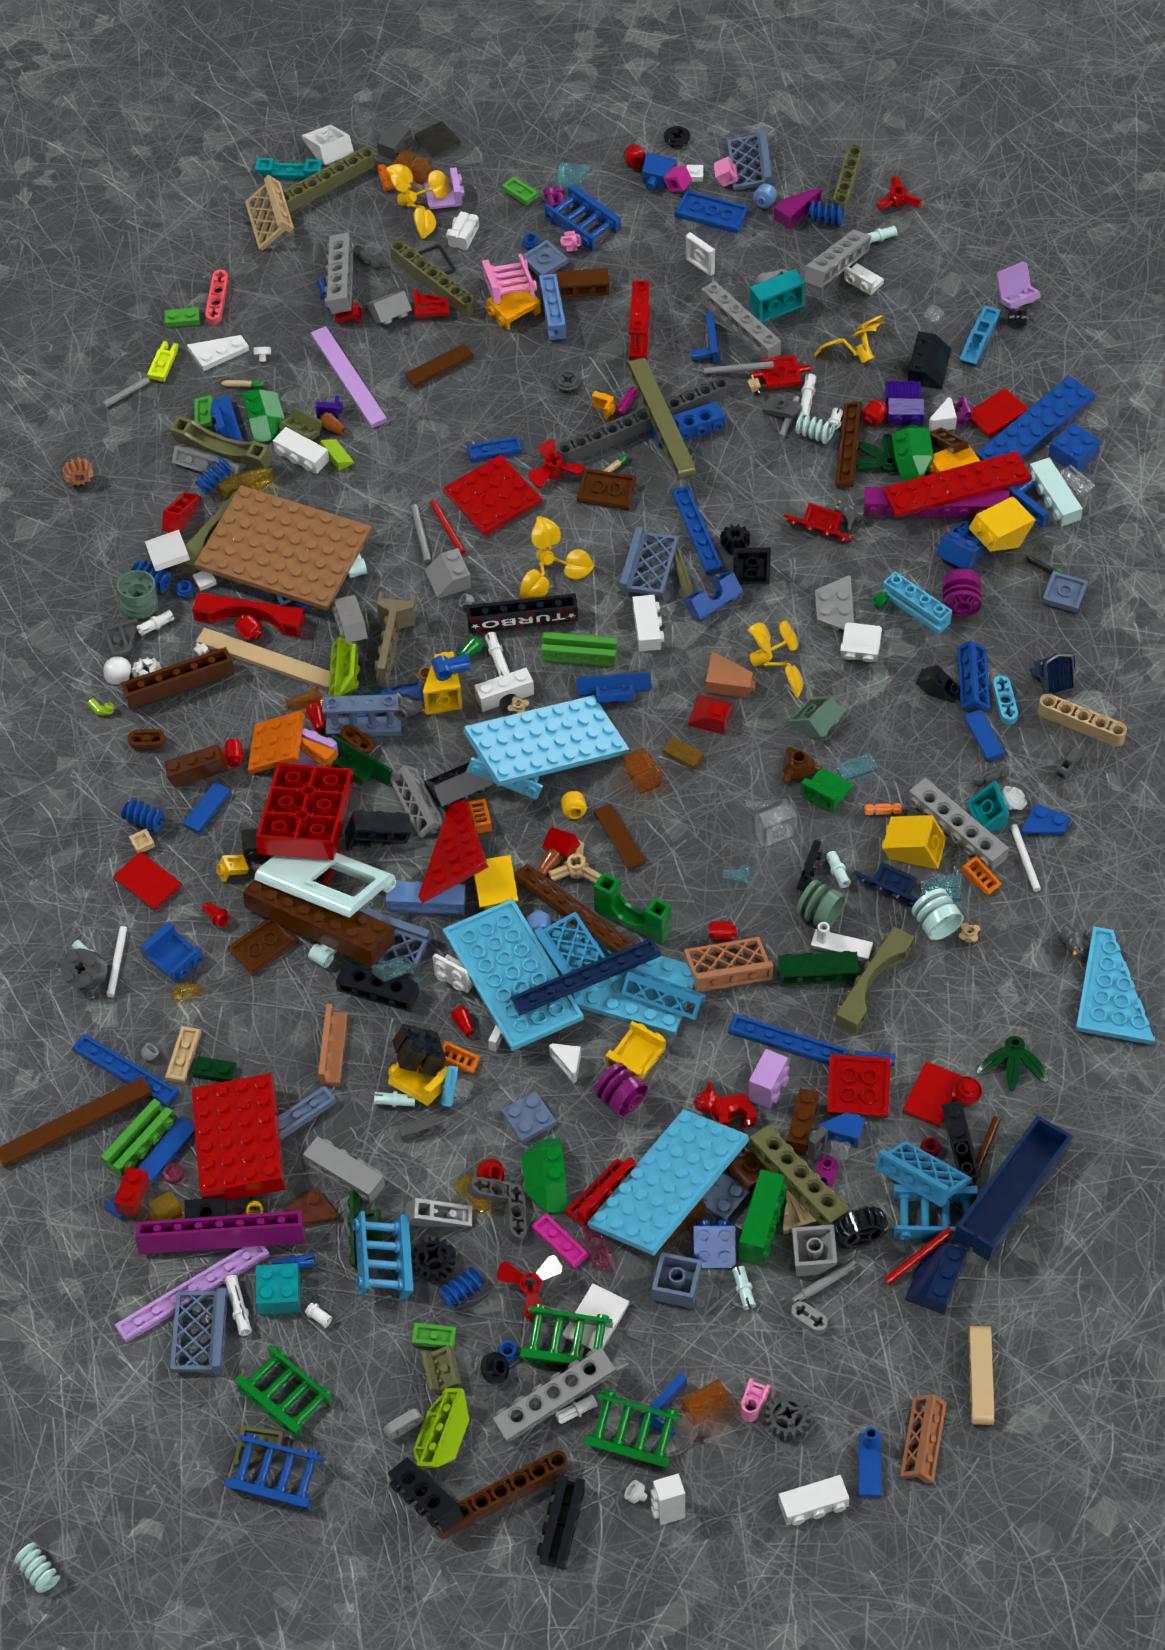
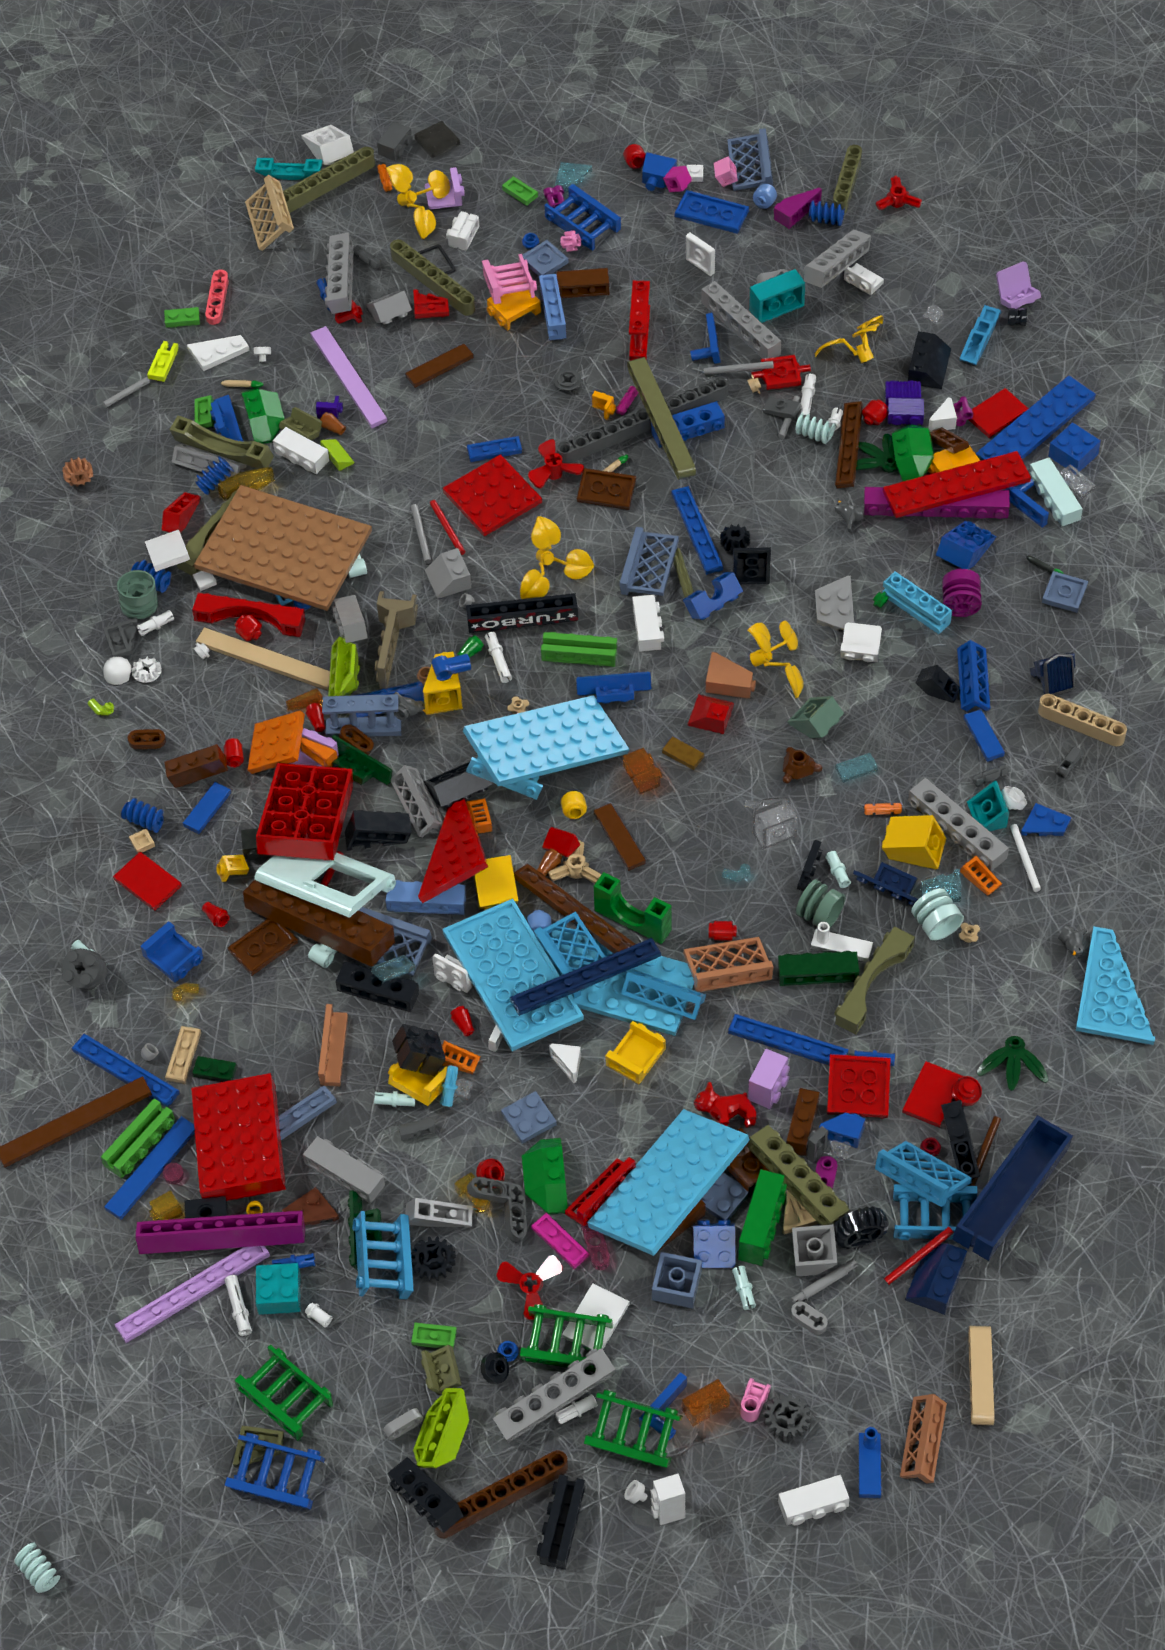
(116, 961): white bar -> none
(131, 1192): red brick -> none
(177, 678): reddish brown brick -> none
(184, 589): blue plate -> none
(217, 1328): sand blue fence -> none
(420, 167): clear orange piece -> none
(460, 1287): blue piece -> none
(491, 691): white arch -> none
(621, 1089): magenta wheel -> none
(676, 131): black gear -> none
(821, 518): red bracket -> none
(825, 789): green bracket -> none
(881, 234): light aqua pin -> none
(1002, 525): yellow slope -> none
(1002, 707): medium azure beam -> none

